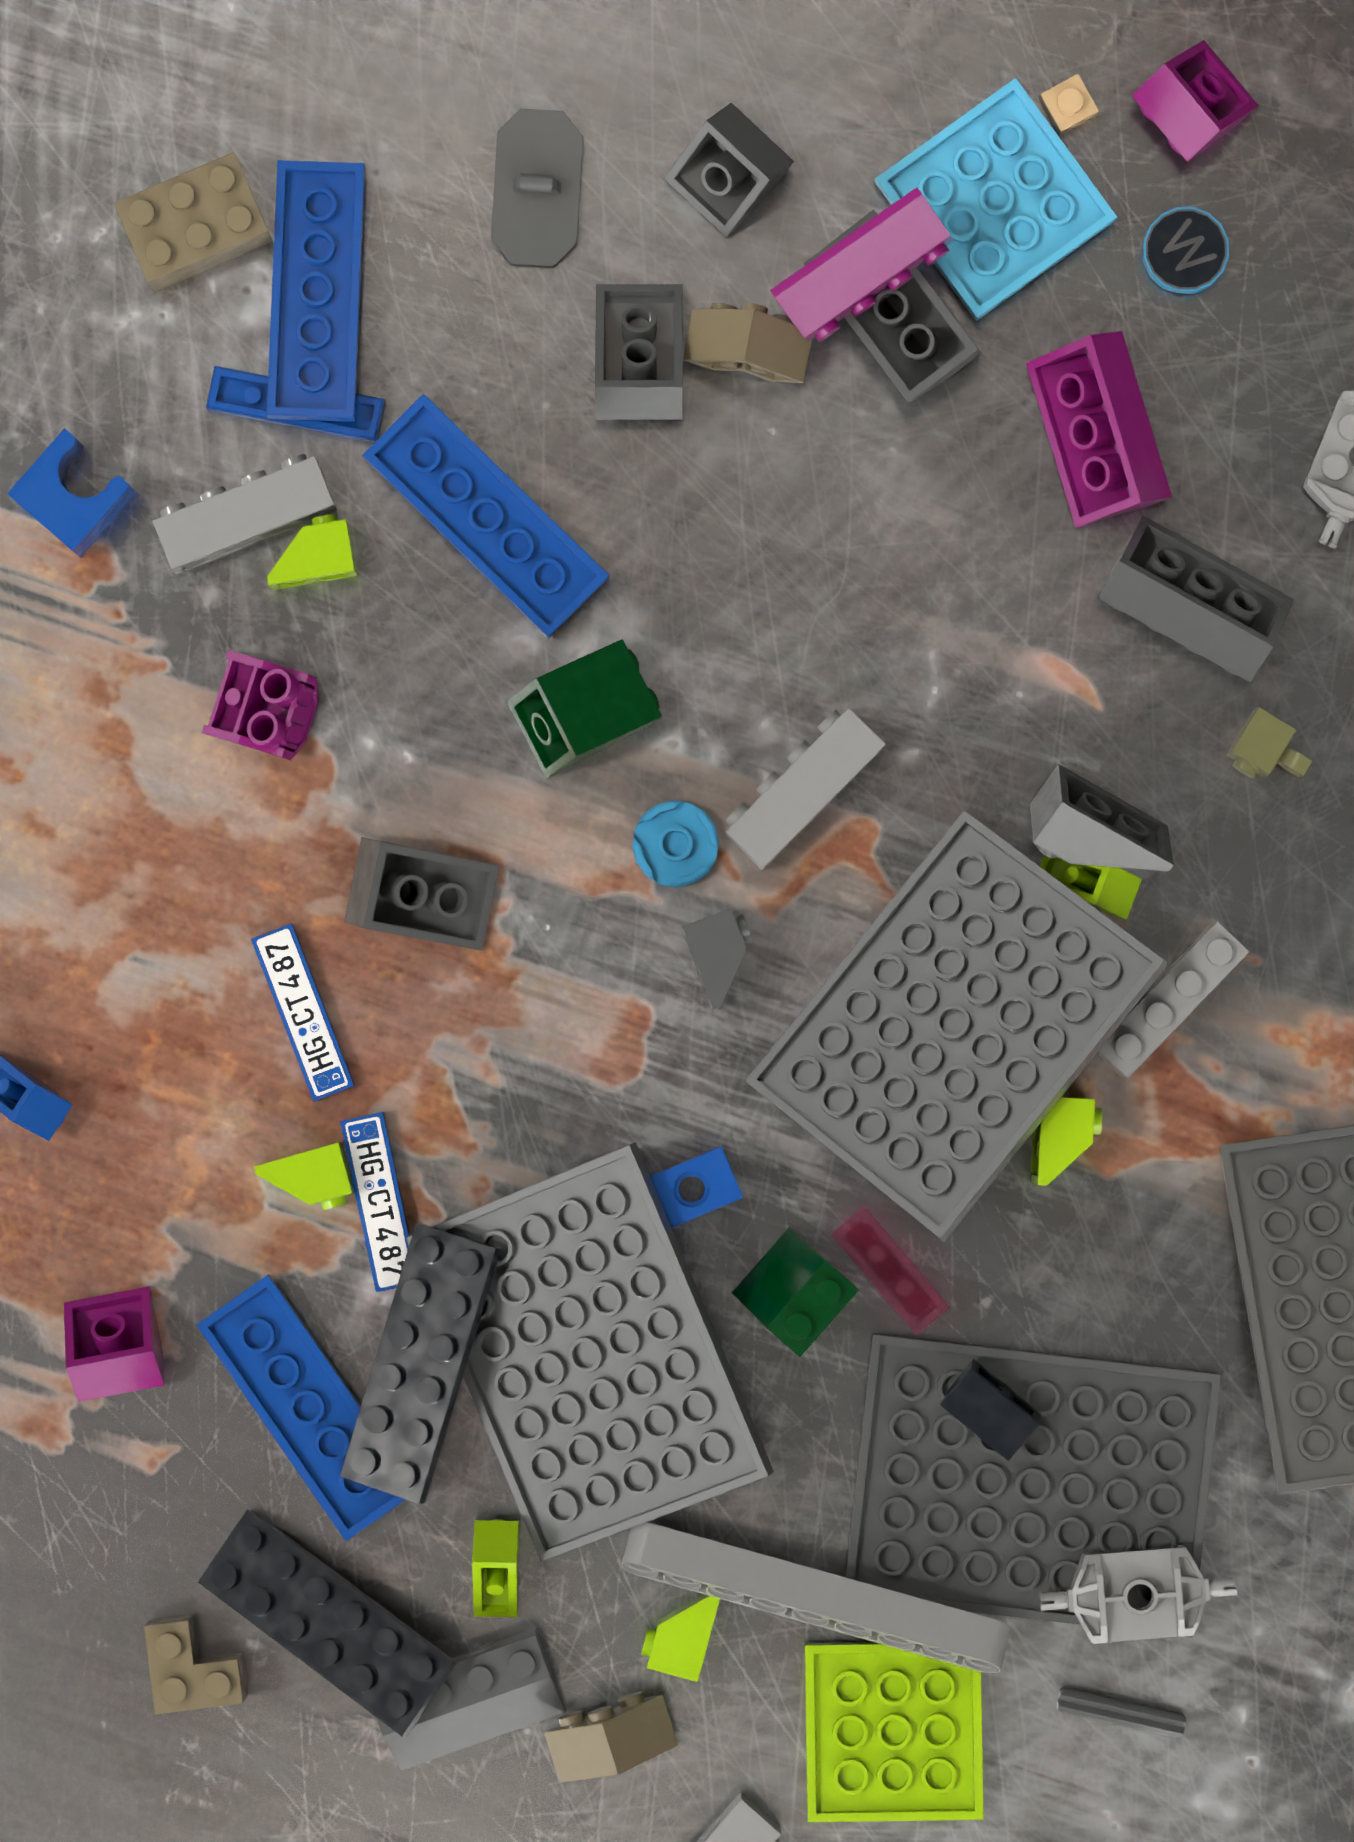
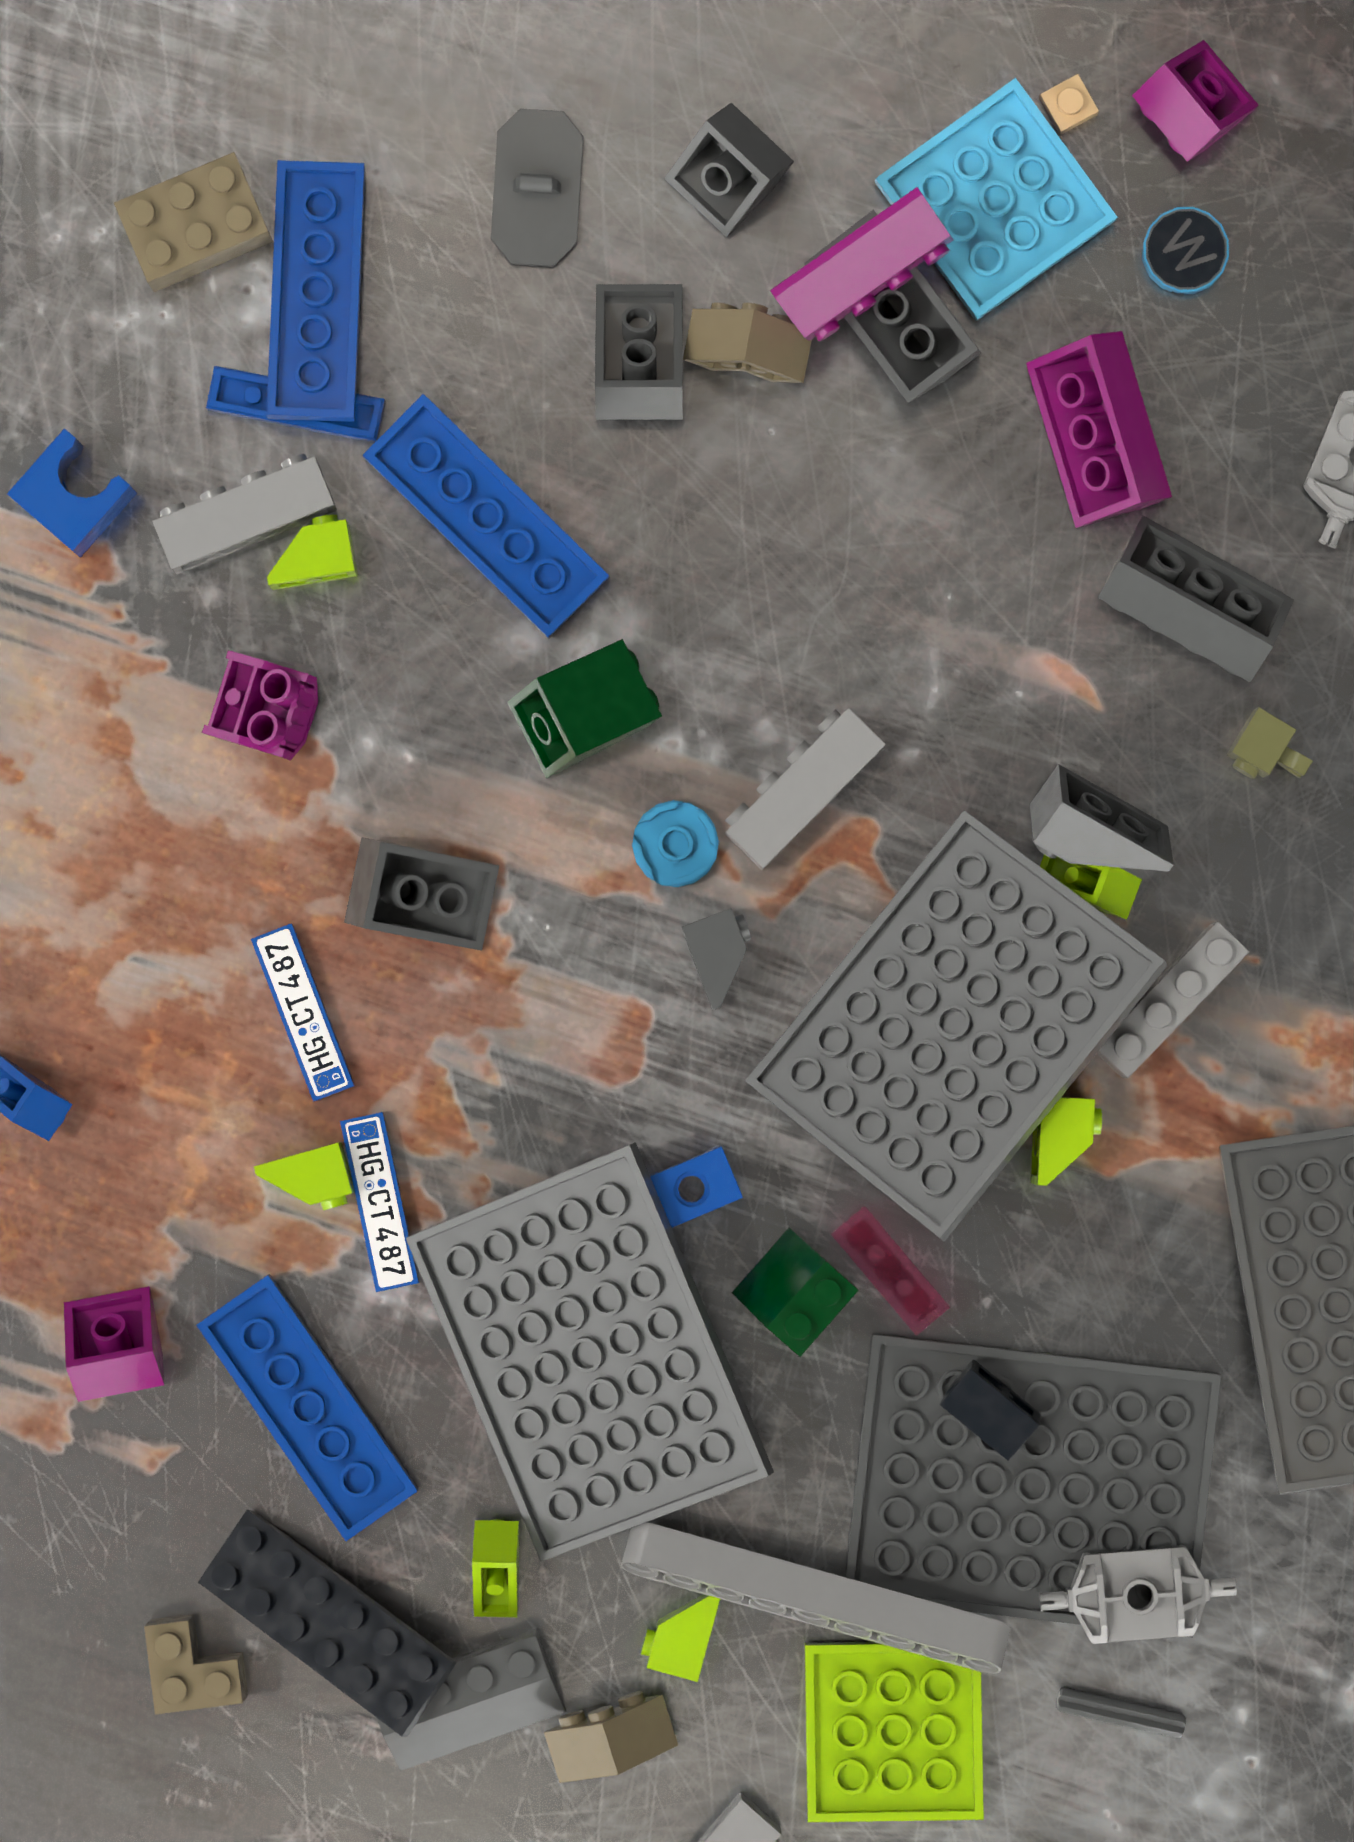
(420, 1363): black plate -> none

